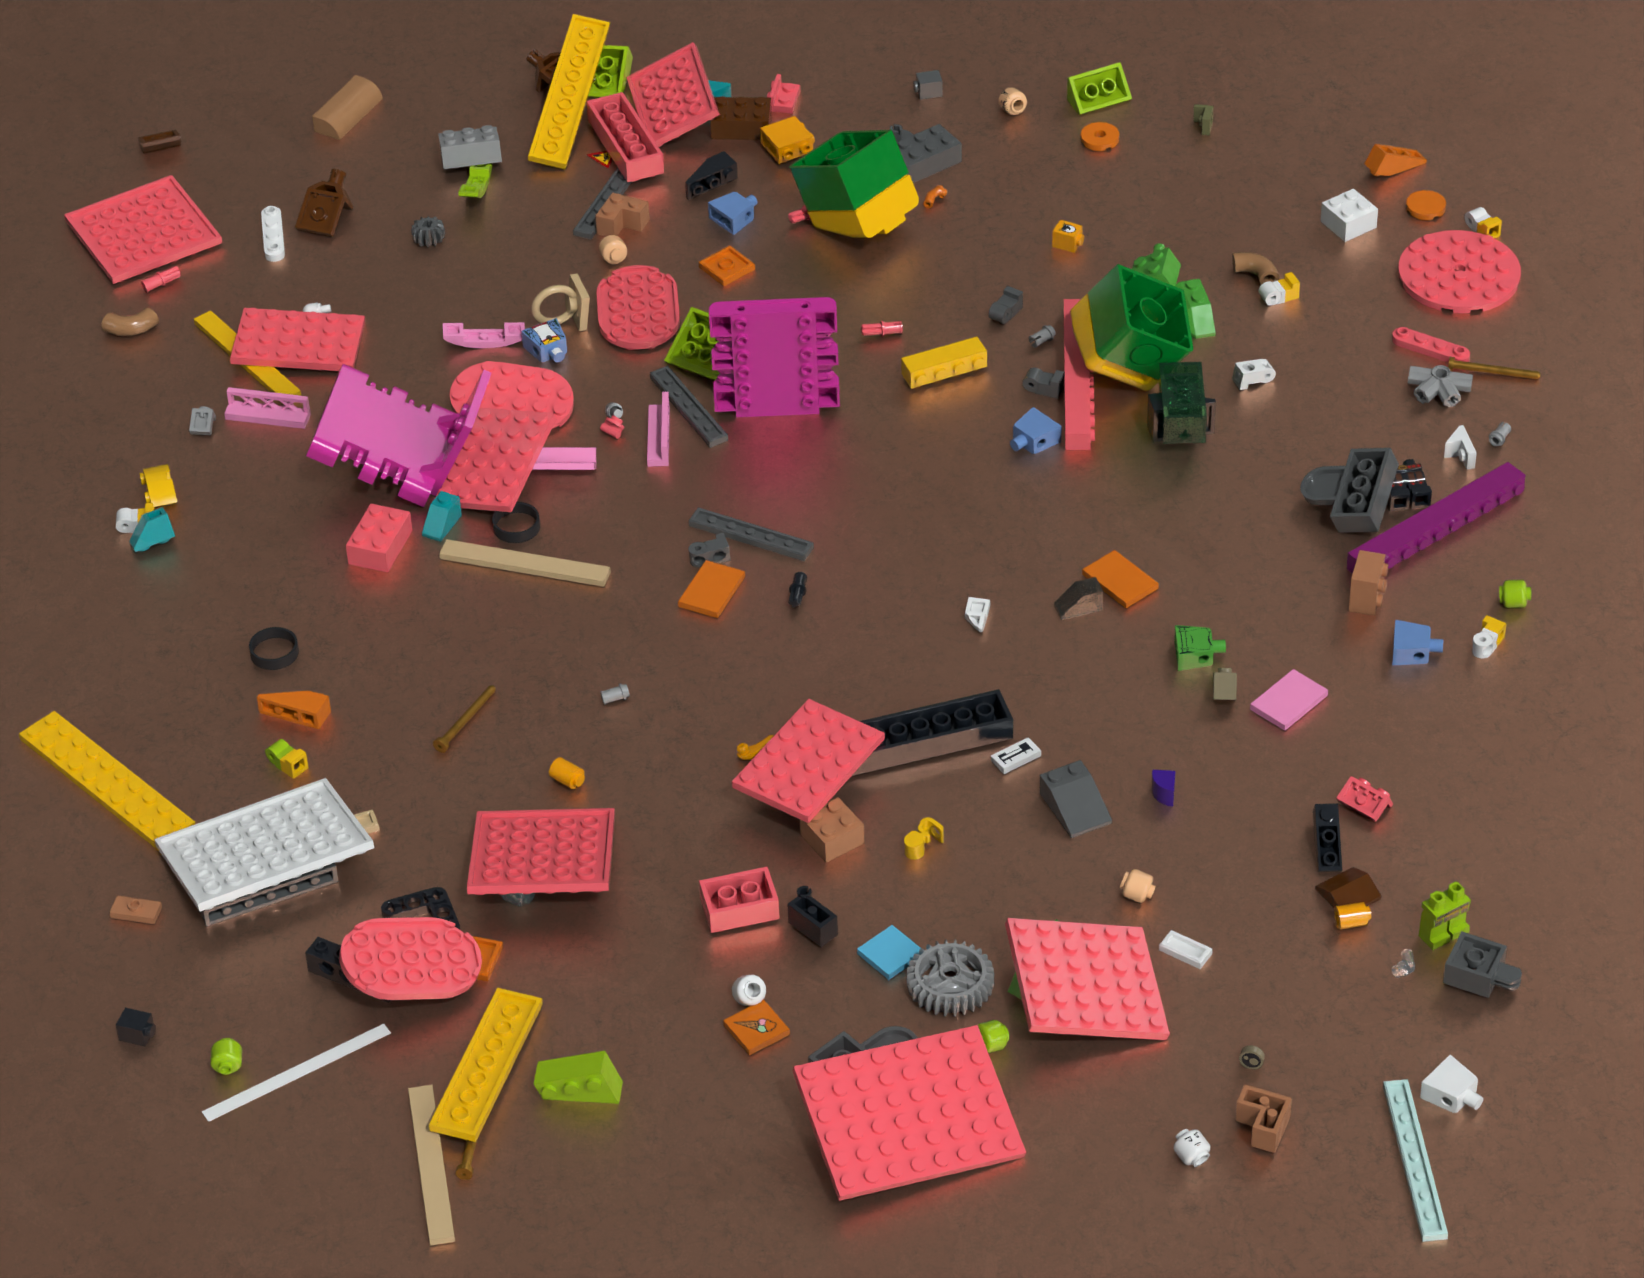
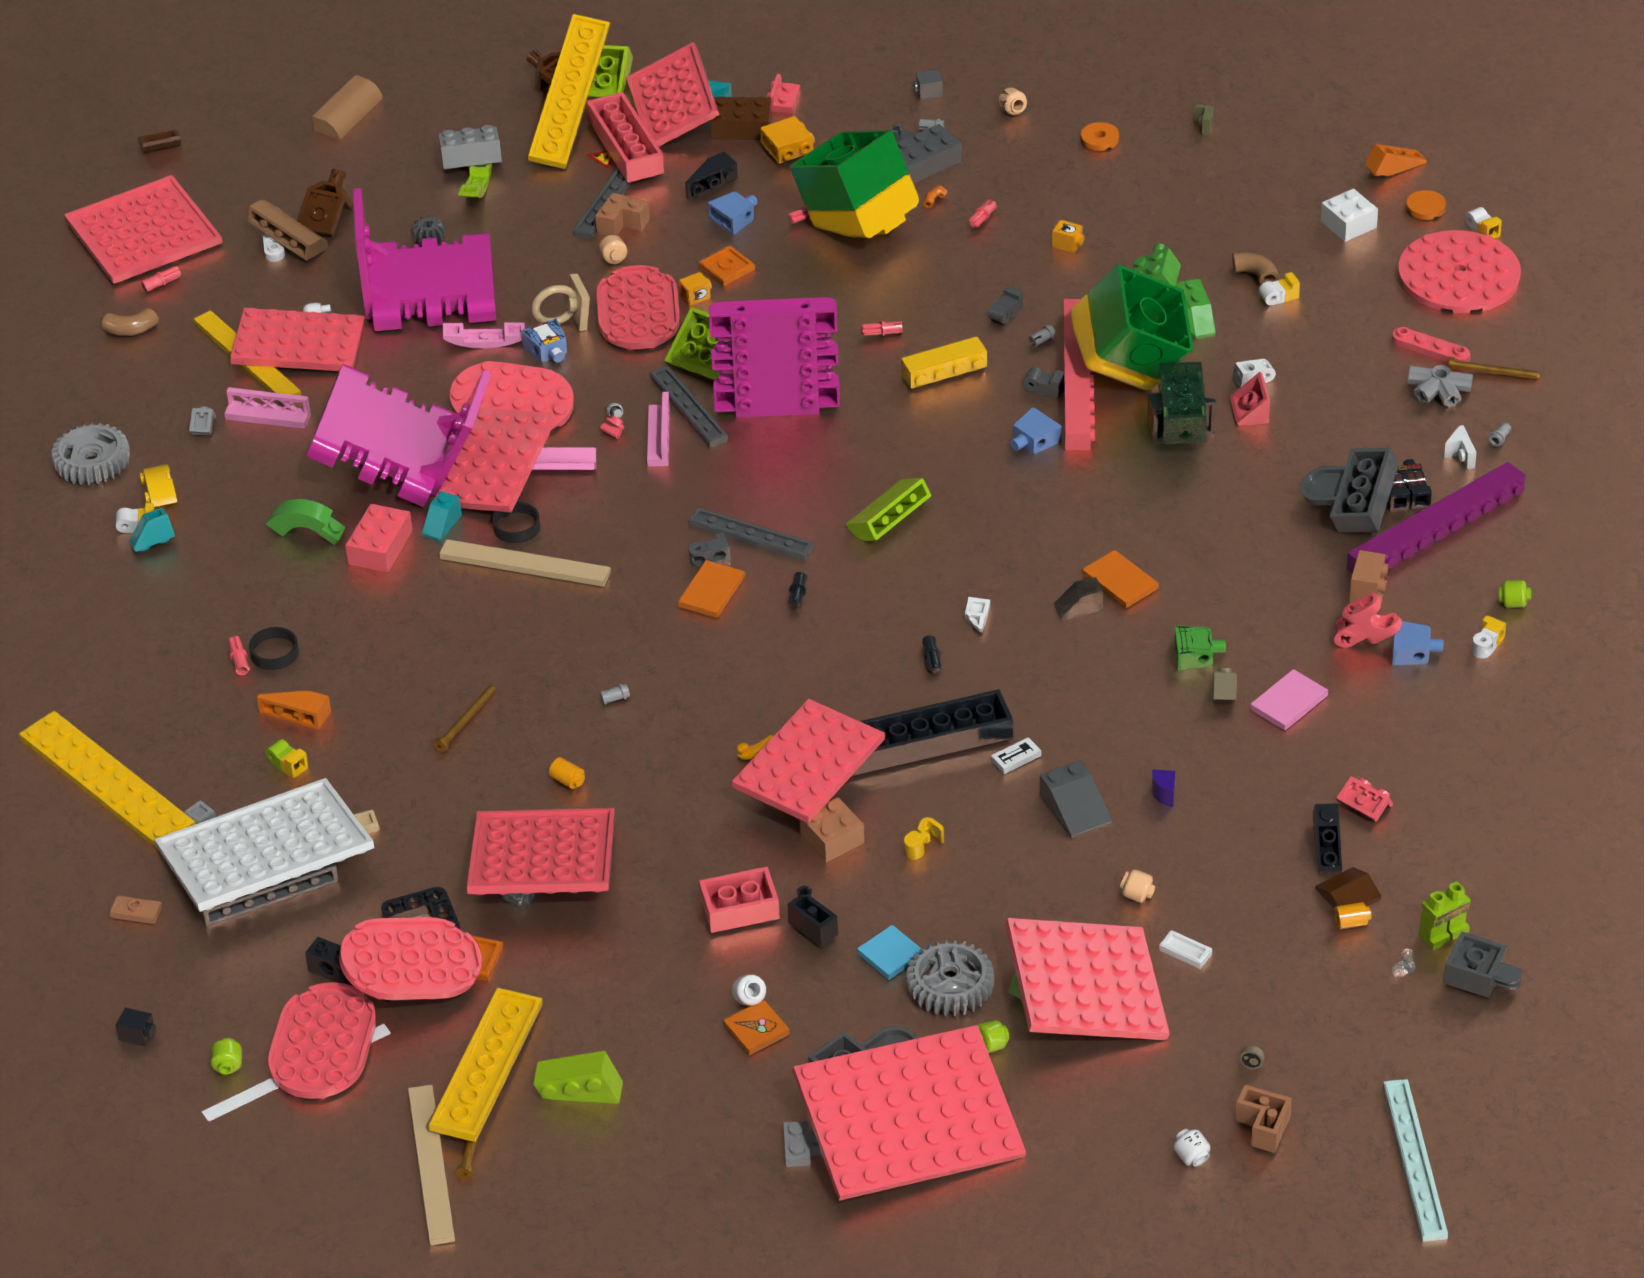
(93, 440): none -> light grey gear
(200, 812): none -> light grey tile
(238, 655): none -> coral axle
(286, 230): none -> medium nougat brick
(305, 514): none -> bright green arch
(322, 1040): none -> coral plate
(424, 277): none -> dark pink bracket
(695, 288): none -> light orange brick
(799, 1144): none -> light grey hinge
(889, 509): none -> lime brick
(925, 123): none -> light grey pin
(931, 654): none -> black axle
(982, 213): none -> coral axle
(1098, 88): lime slope -> none
(1251, 402): none -> coral slope
(1363, 623): none -> coral piece
(1451, 1086): white torso -> none

